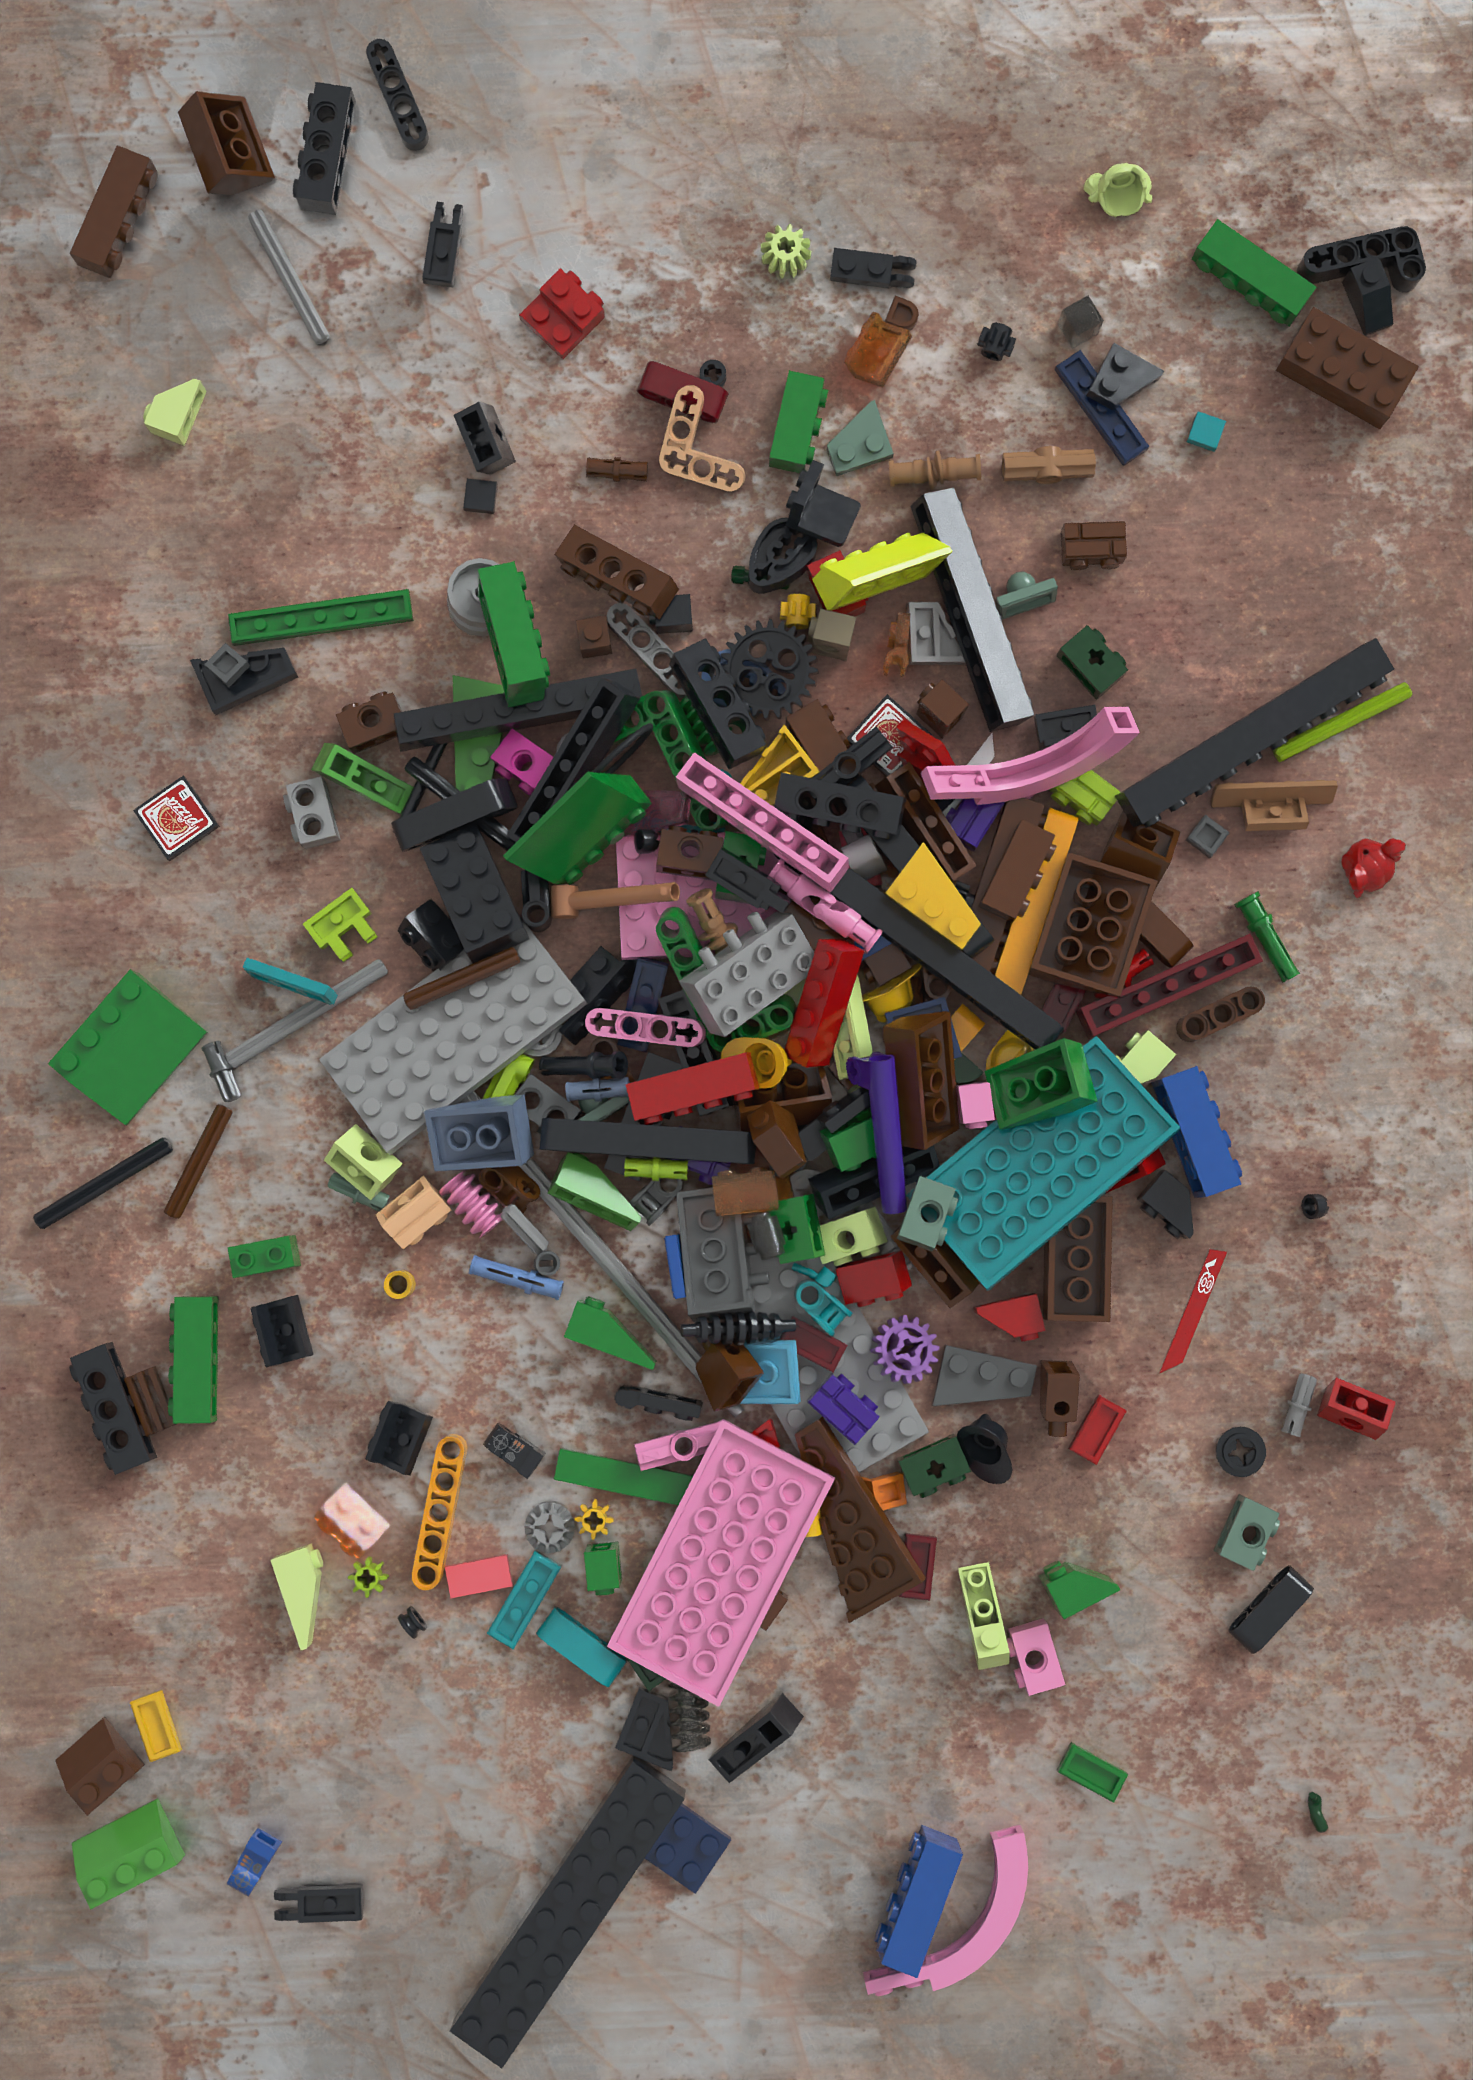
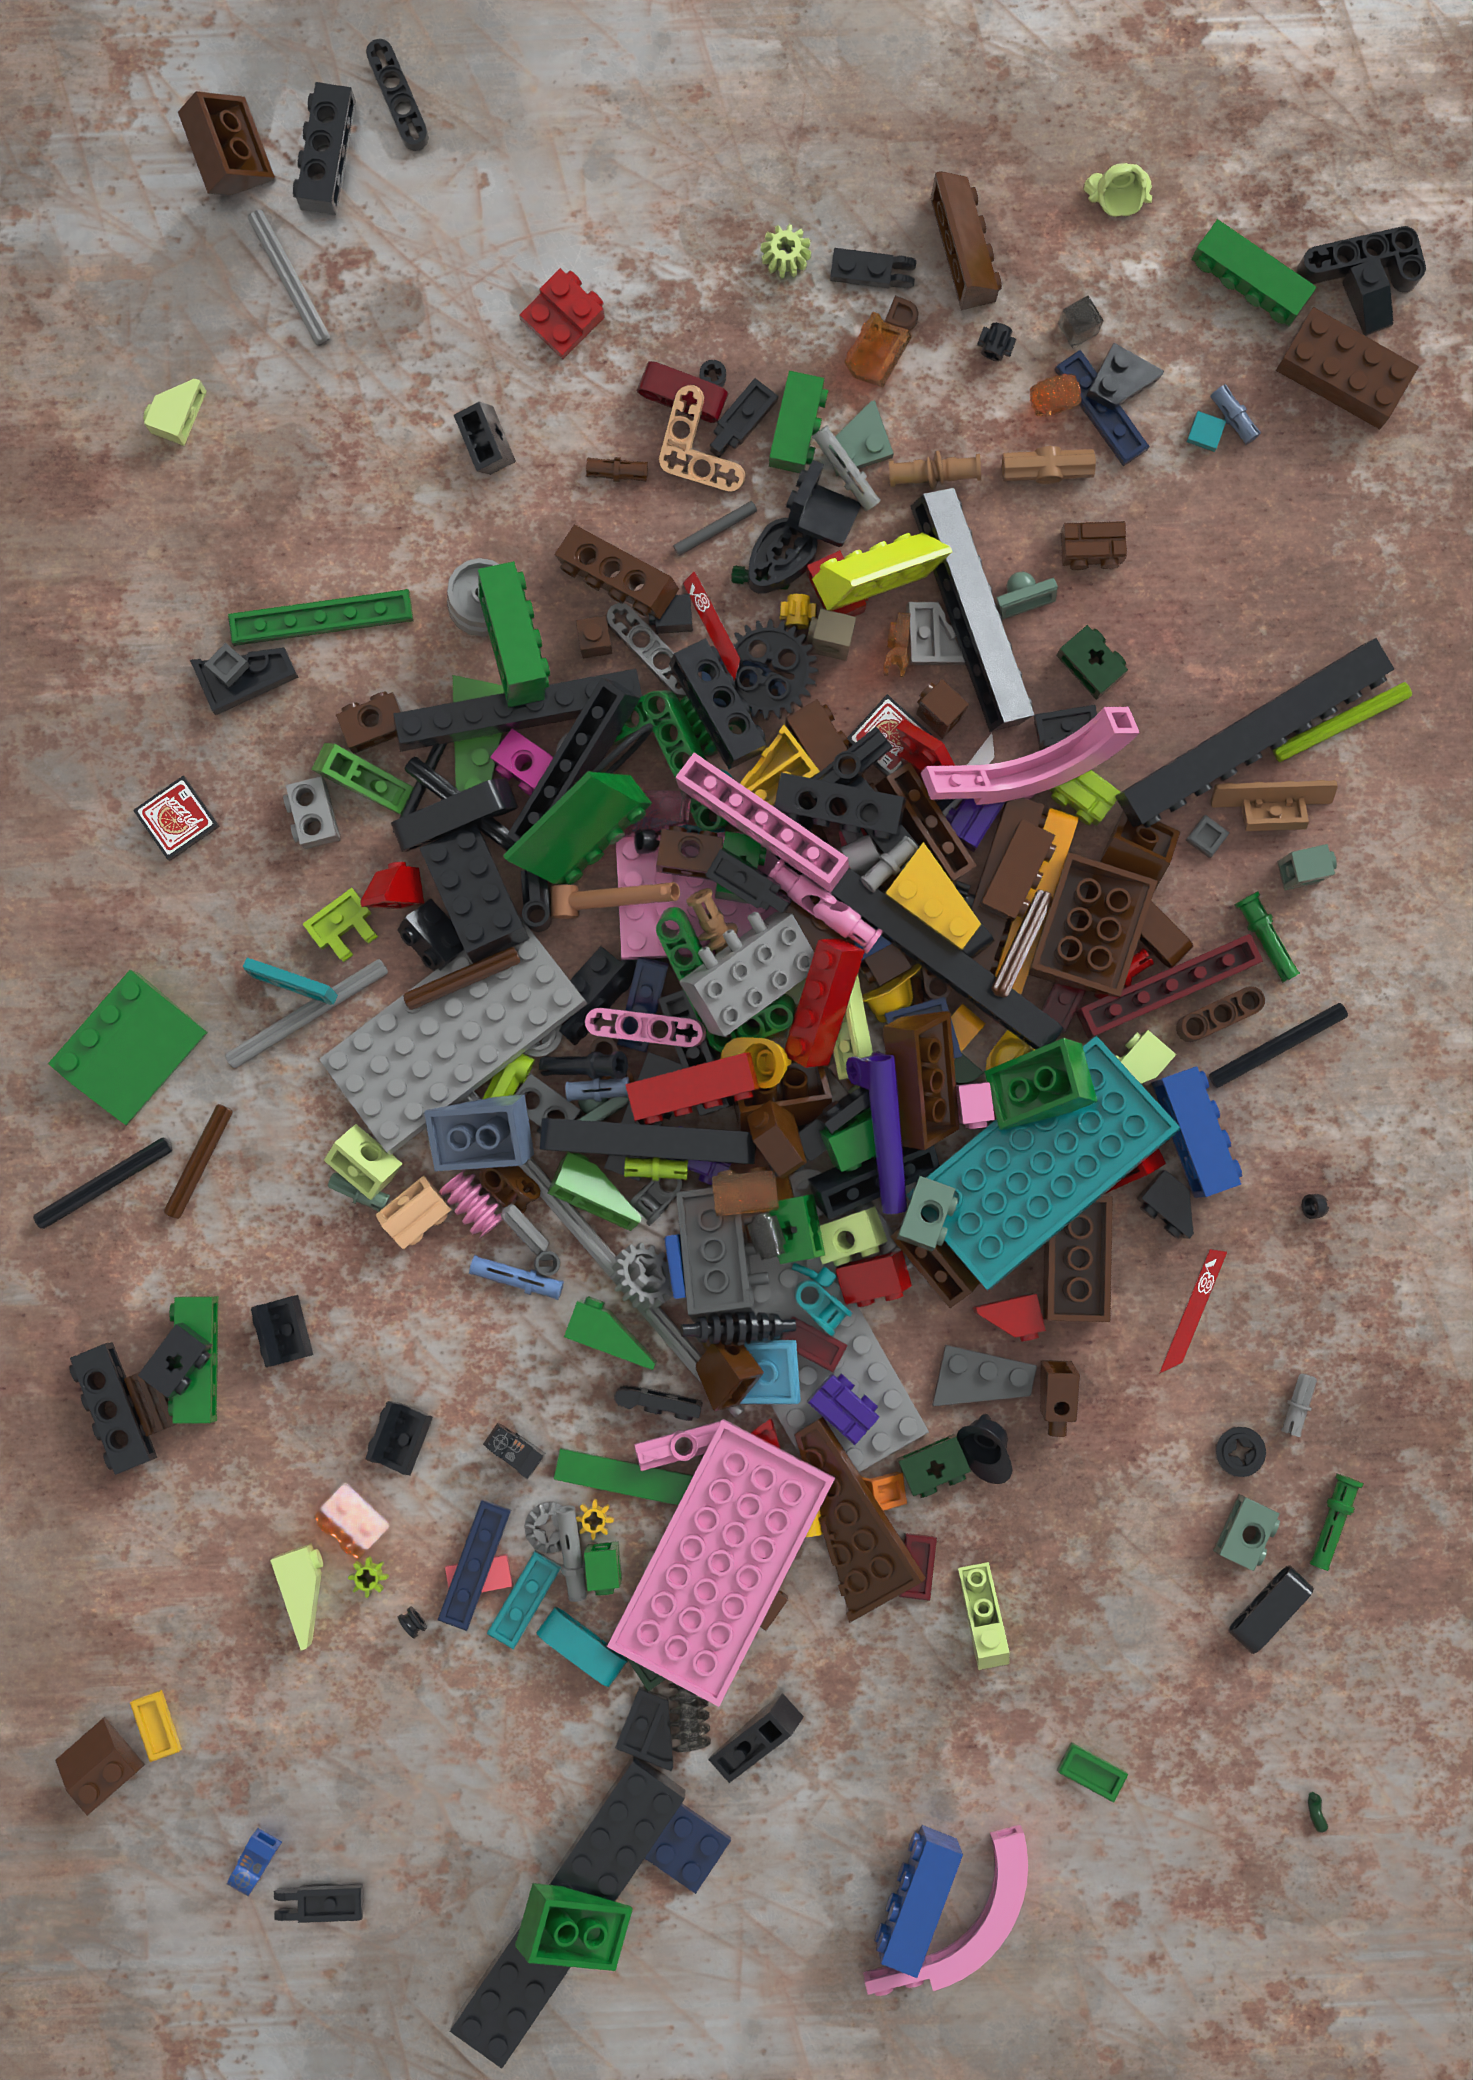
(114, 212): reddish brown brick -> none
(125, 1853): bright green slope -> none
(160, 1368): none -> black brick
(221, 1071): dark grey axle -> none
(264, 1256): green brick -> none
(394, 888): none -> red slope
(410, 1284): yellow beam -> none
(439, 1527): light orange beam -> none
(443, 247): black hinge -> none
(474, 1565): none -> dark blue tile
(480, 496): black tile -> none
(572, 1928): none -> green slope
(573, 1565): none -> light grey pin
(642, 1276): none -> light grey gear
(712, 624): none -> red sticker
(715, 528): none -> dark grey bar
(742, 417): none -> black hinge
(868, 498): none -> light grey pin
(889, 864): none -> light grey pin
(911, 1359): medium lavender gear -> none
(964, 240): none -> reddish brown slope
(1022, 943): none -> axle
(1044, 1674): bright pink brick -> none
(1055, 395): none -> clear orange gear
(1075, 1587): green slope -> none
(1097, 1429): red tile -> none
(1235, 414): none -> sand blue pin
(1278, 1045): none -> black axle
(1307, 867): none -> sand green brick
(1321, 1557): none -> green pin
(1356, 1408): red brick -> none
(1371, 870): red hair -> none

